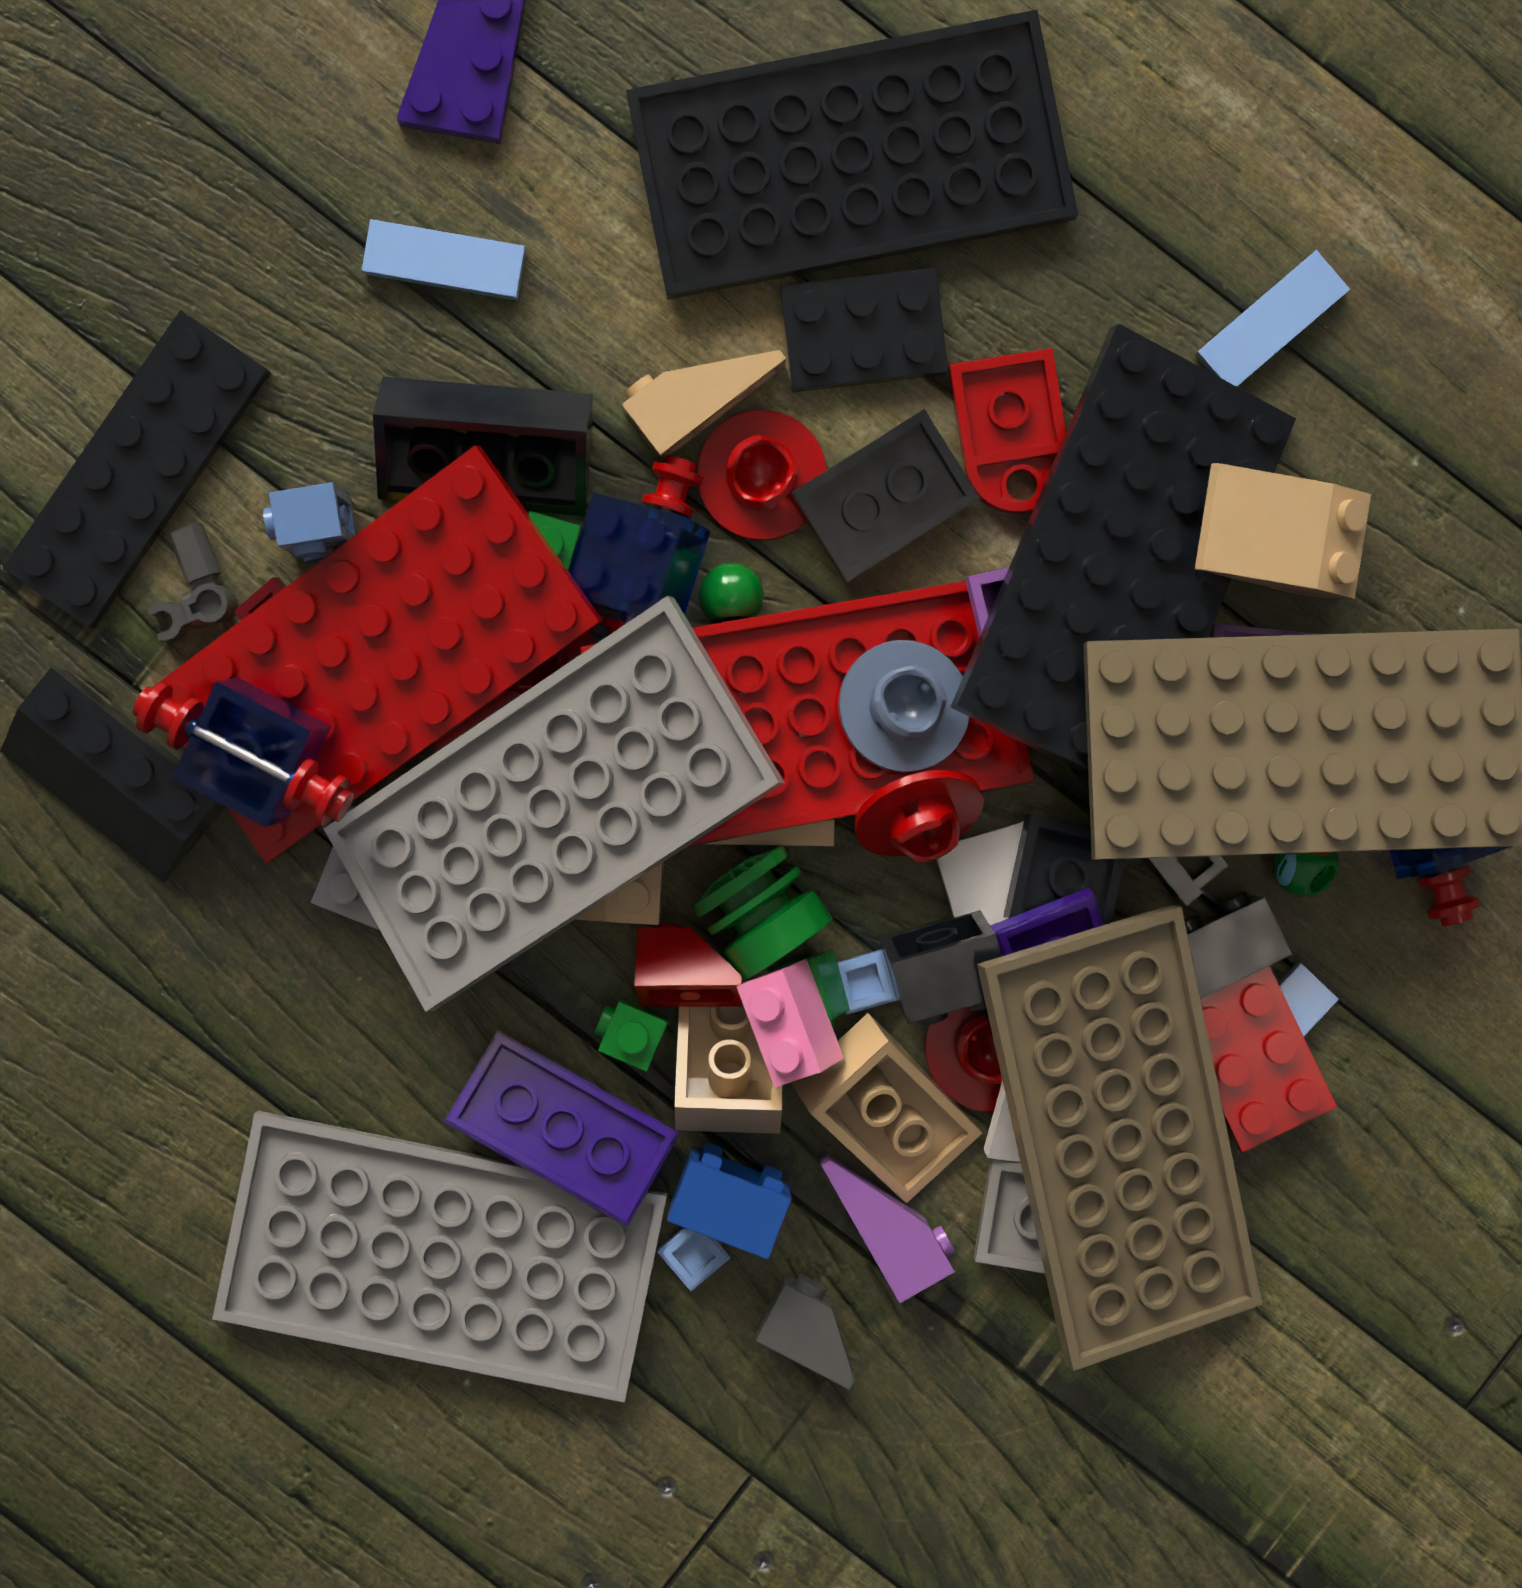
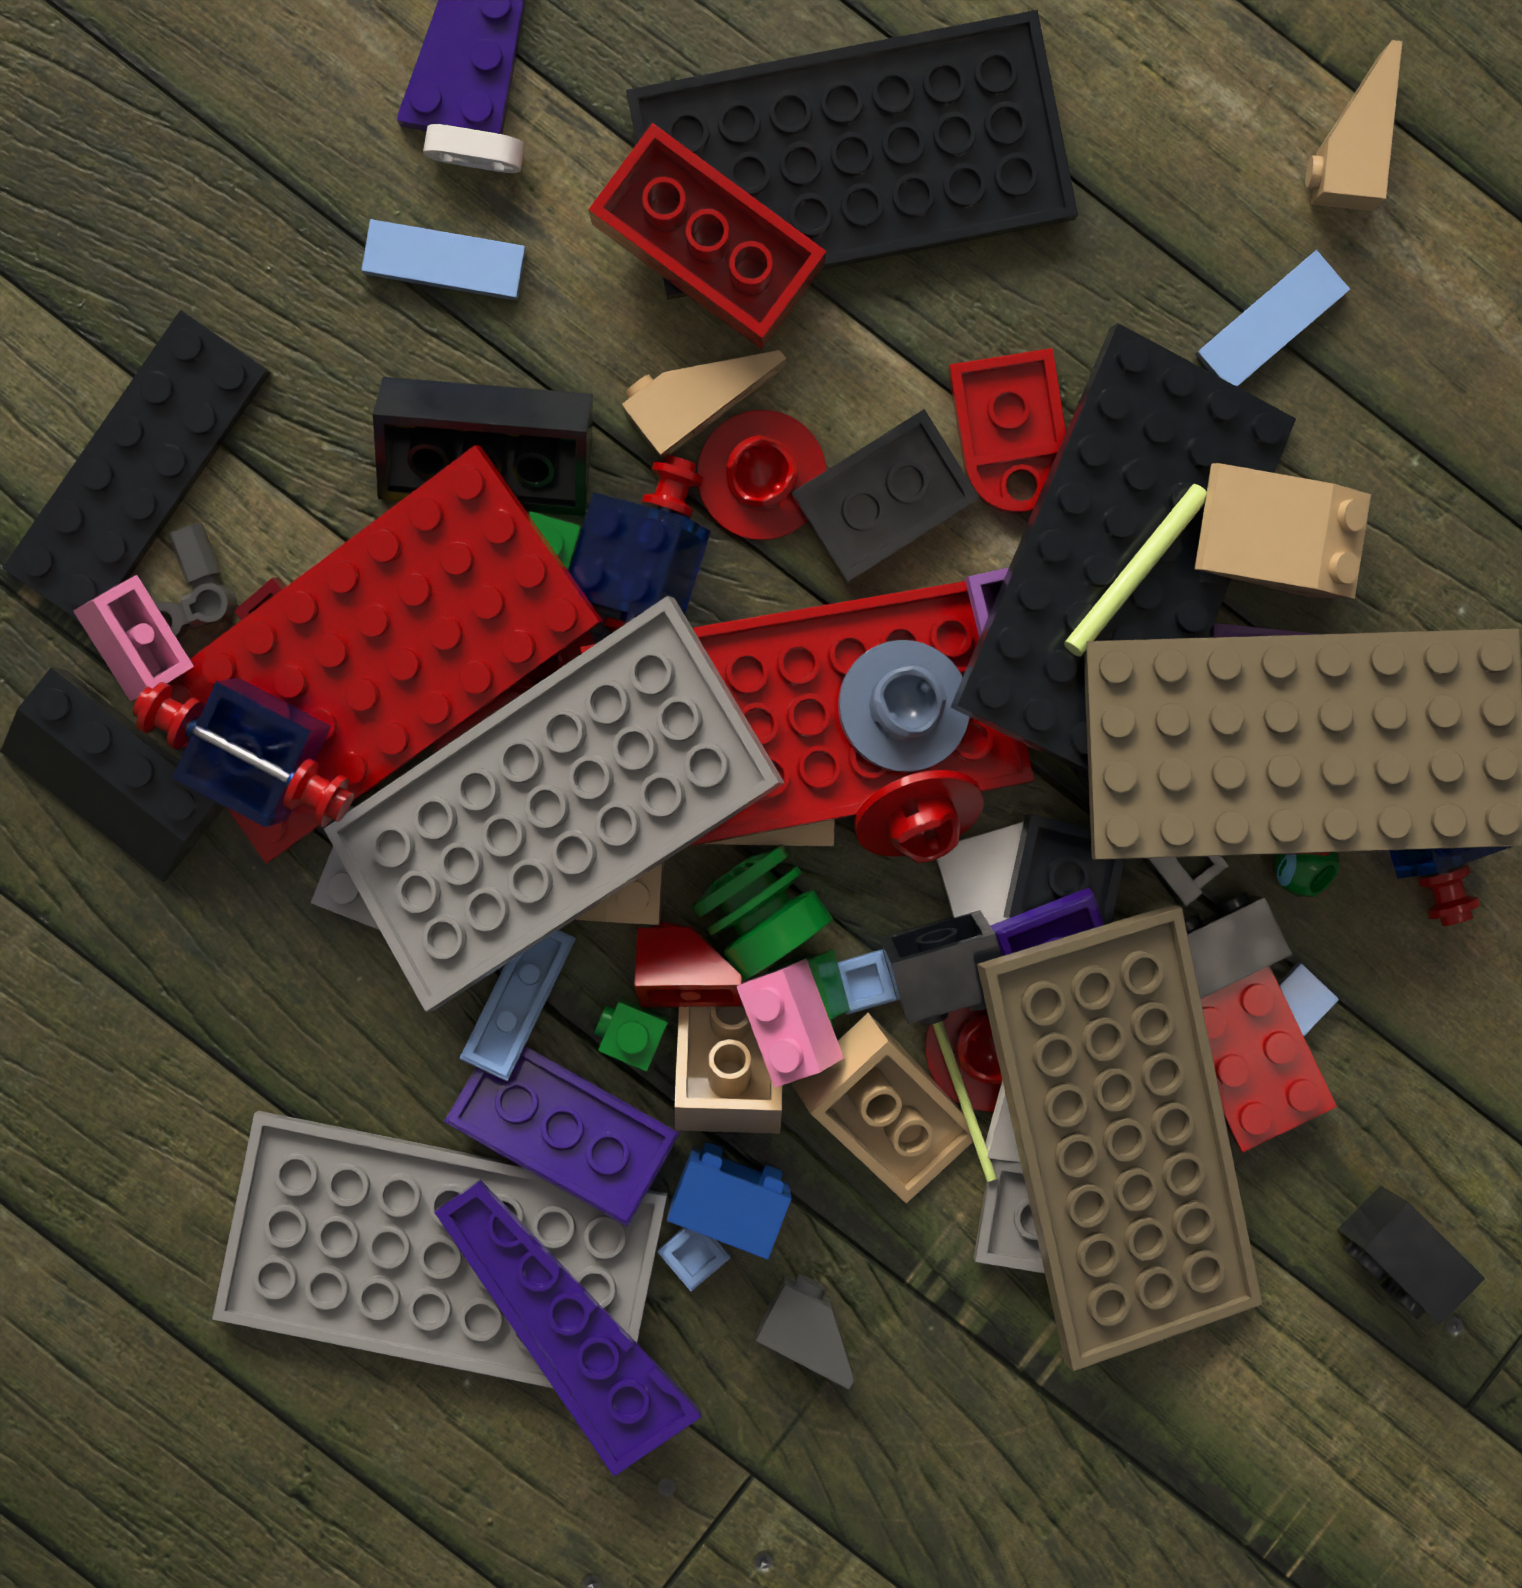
(133, 637): none -> bright pink brick
(310, 520): medium blue brick -> none
(473, 148): none -> white beam
(516, 1006): none -> light blue tile
(588, 1358): none -> dark purple wing
(707, 236): none -> red brick
(731, 593): green piece -> none
(864, 330): black plate -> none
(895, 1234): medium lavender slope -> none
(964, 1101): none -> yellowish green axle
(1136, 570): none -> yellowish green bar
(1356, 154): none -> tan slope
(1415, 1259): none -> black brick

